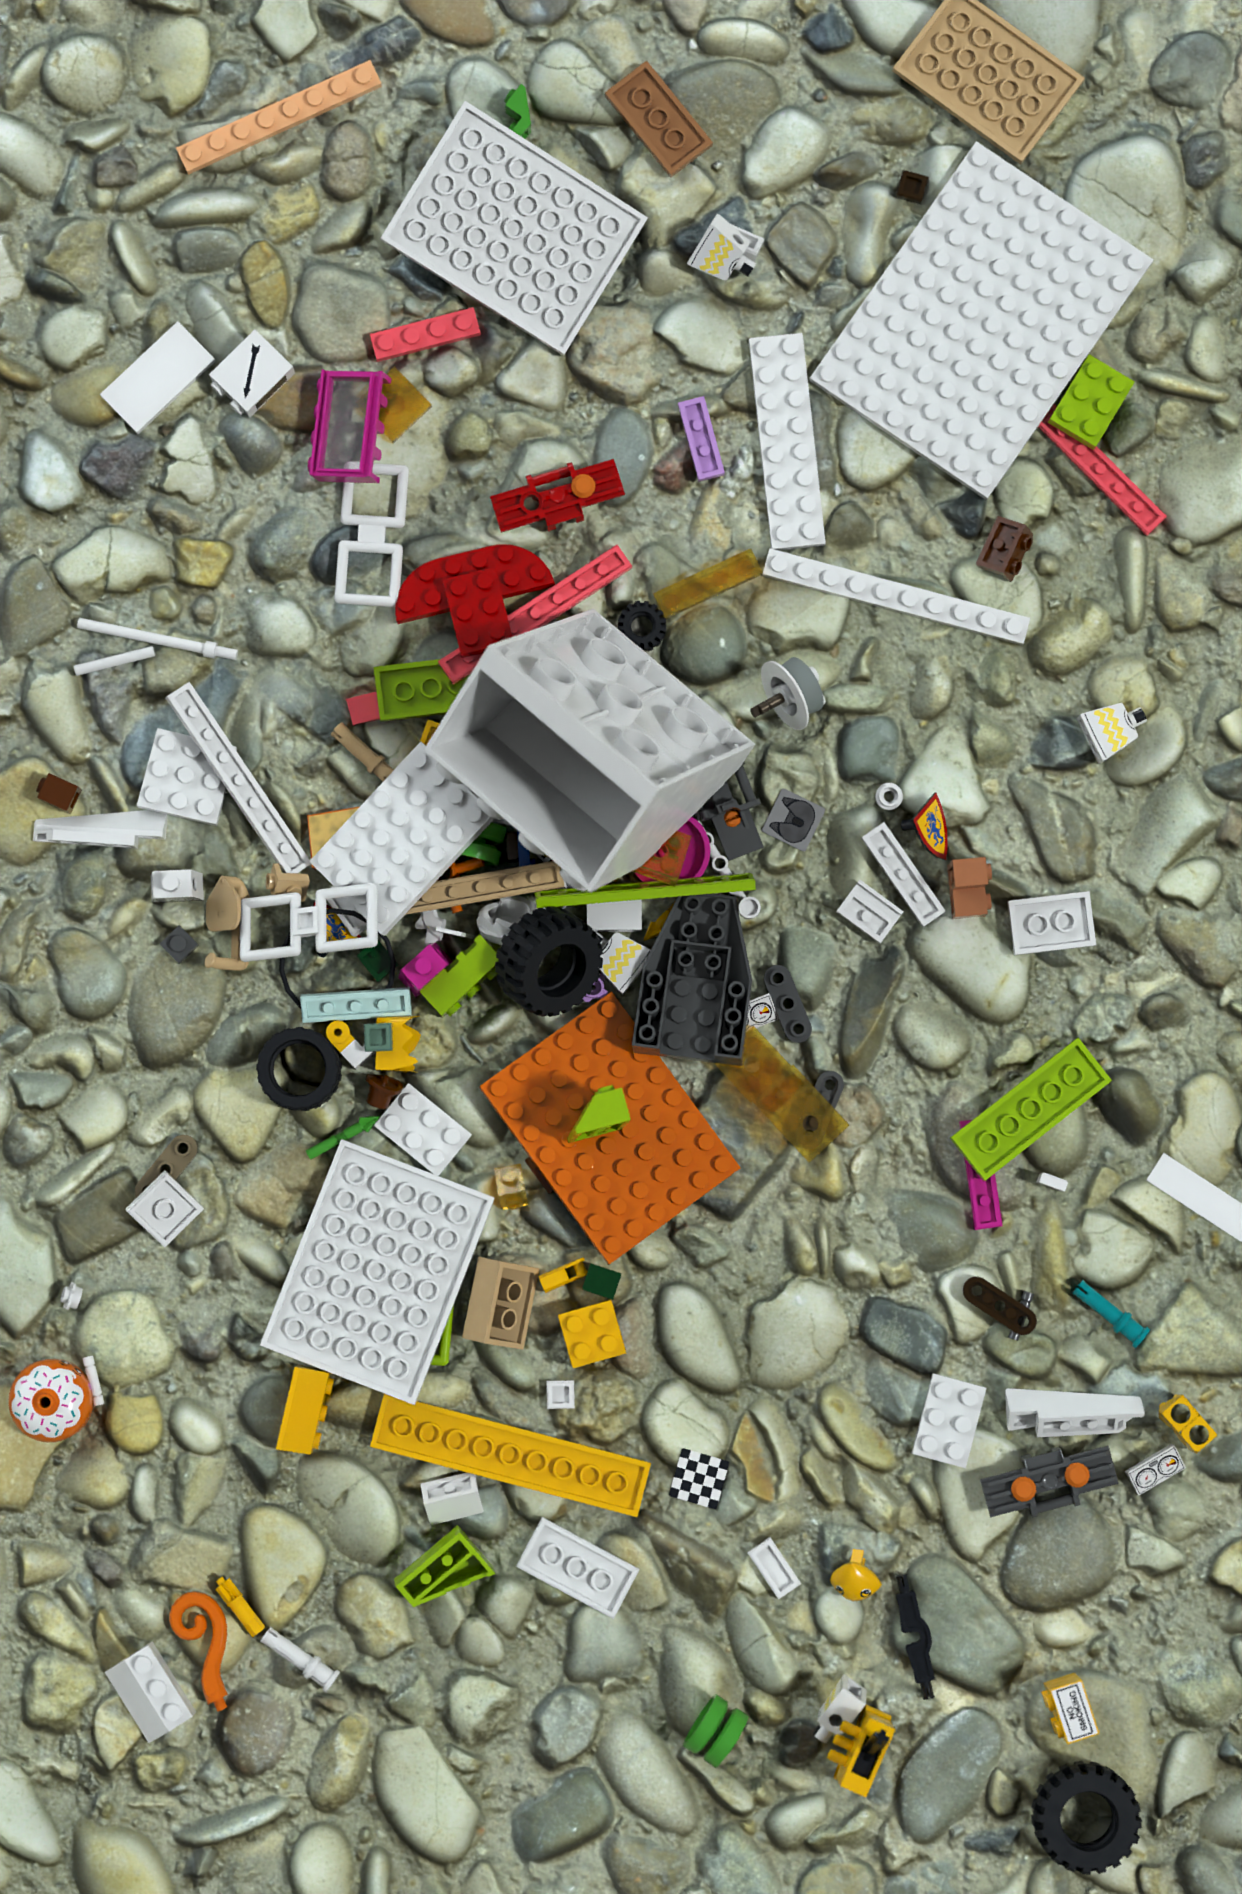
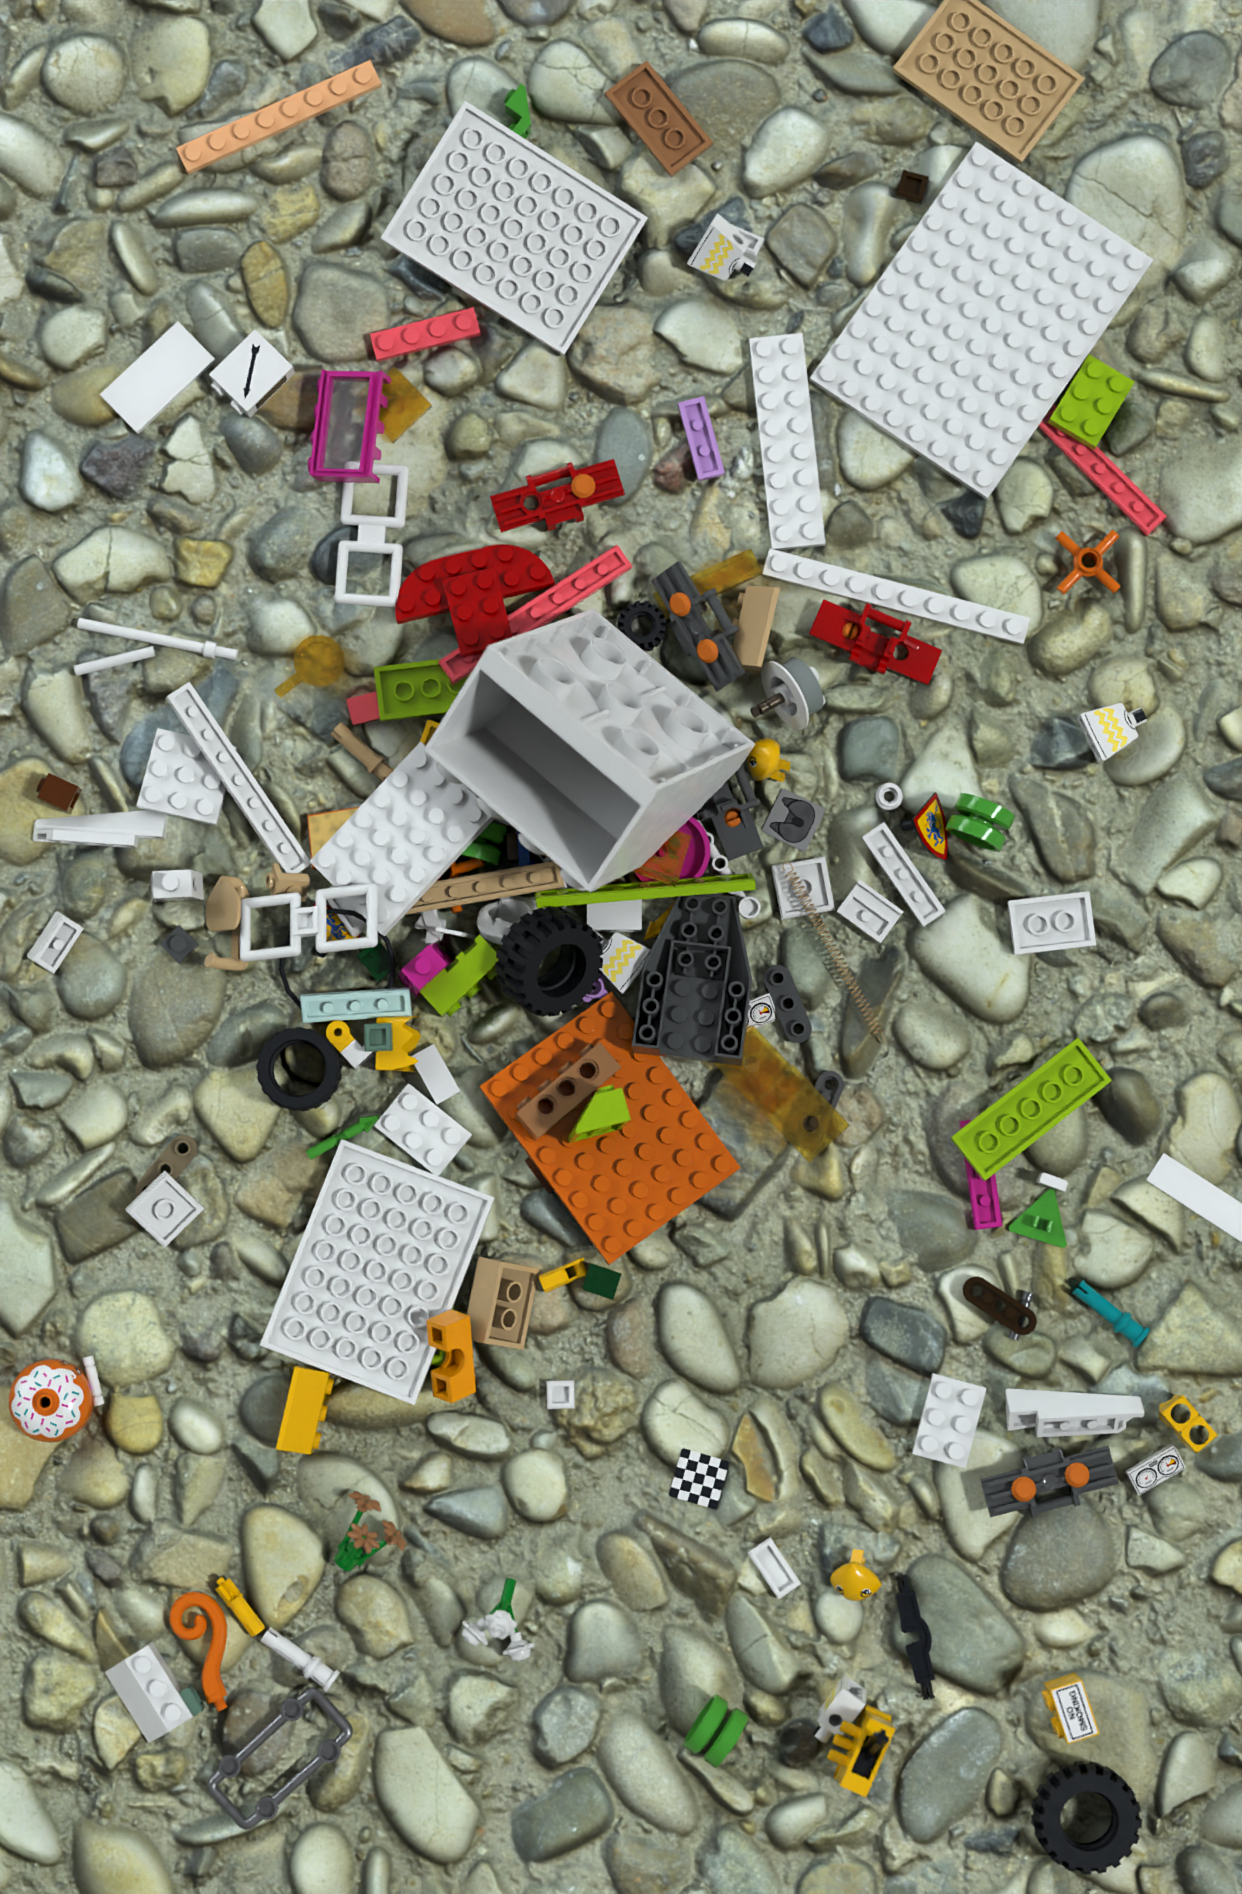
(55, 942): none -> white slope
(71, 1296): white plate -> none
(192, 1699): none -> sand green tile
(317, 663): none -> clear yellow piece
(327, 1752): none -> flat silver bar
(351, 1553): none -> plant
(382, 1090): reddish brown piece -> none
(435, 1074): none -> white tile
(443, 1567): lime wedge -> none
(451, 1498): white panel -> none
(456, 1375): none -> light orange arch
(500, 1625): none -> white plant
(511, 1186): clear yellow bracket -> none
(511, 1455): yellow plate -> none
(538, 1123): none -> medium nougat brick
(577, 1567): white tile -> none
(591, 1333): yellow brick -> none
(691, 630): none -> dark grey piece
(754, 626): none -> tan slope
(765, 761): none -> yellow piece
(817, 884): none -> white tile
(863, 1009): none -> tan piece
(871, 650): none -> red piece
(967, 887): nougat brick -> none
(980, 822): none -> bright green wheel
(1005, 548): reddish brown bracket -> none
(1041, 1221): none -> bright green piece
(1094, 553): none -> orange bar

